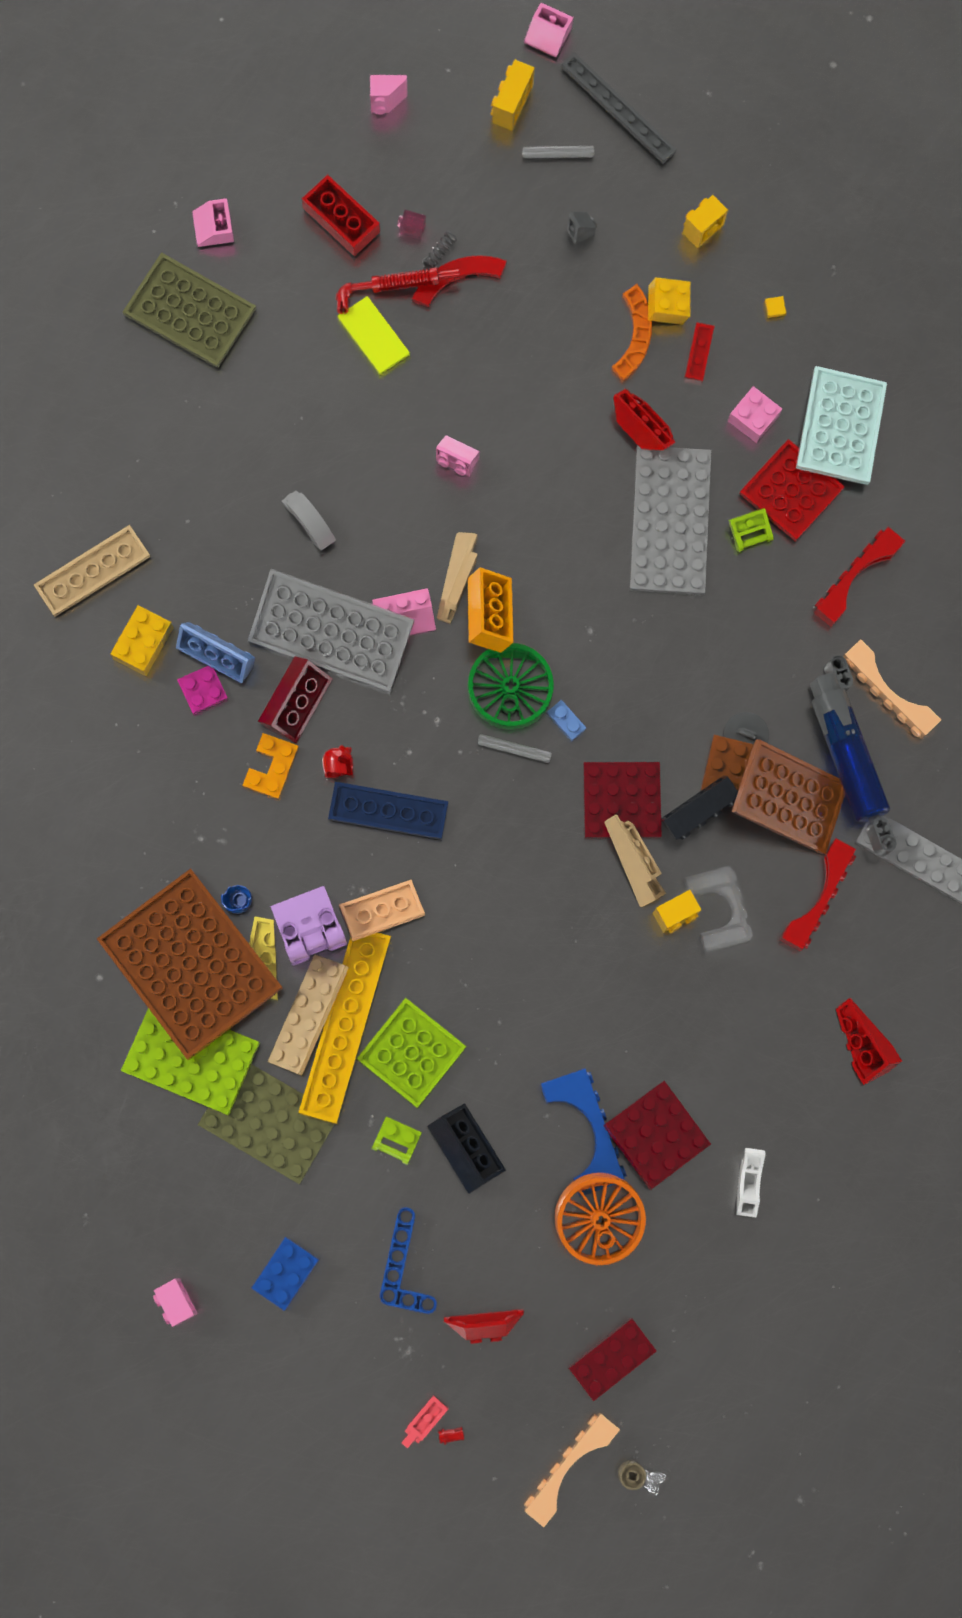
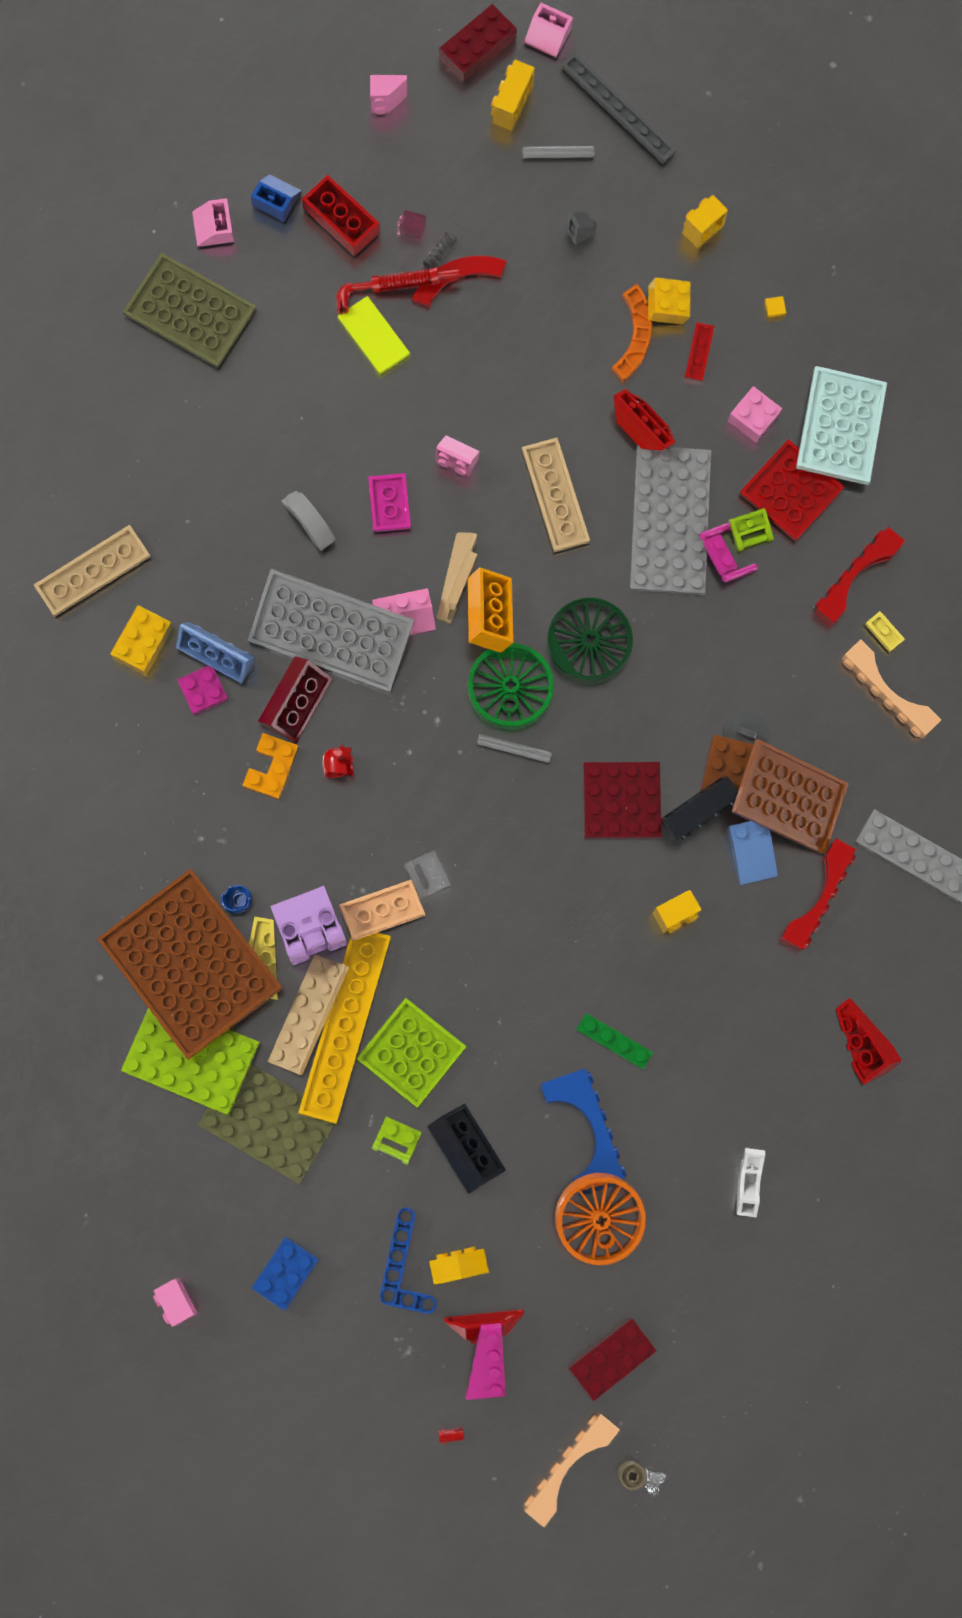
(275, 197): none -> blue slope
(388, 810): dark blue plate -> none
(389, 502): none -> dark pink plate
(424, 1421): coral hinge -> none
(432, 871): none -> clear plate
(458, 1265): none -> yellow brick
(477, 43): none -> dark red brick
(487, 1372): none -> dark pink wing
(555, 495): none -> tan plate
(559, 657): none -> dark green piece
(566, 720): medium blue plate -> none
(614, 1041): none -> green plate
(635, 860): tan wedge -> none
(657, 1135): dark red plate -> none
(721, 555): none -> dark pink plate
(723, 883): clear arch -> none
(752, 852): none -> medium blue slope
(851, 753): piece -> none
(884, 631): none -> light yellow plate

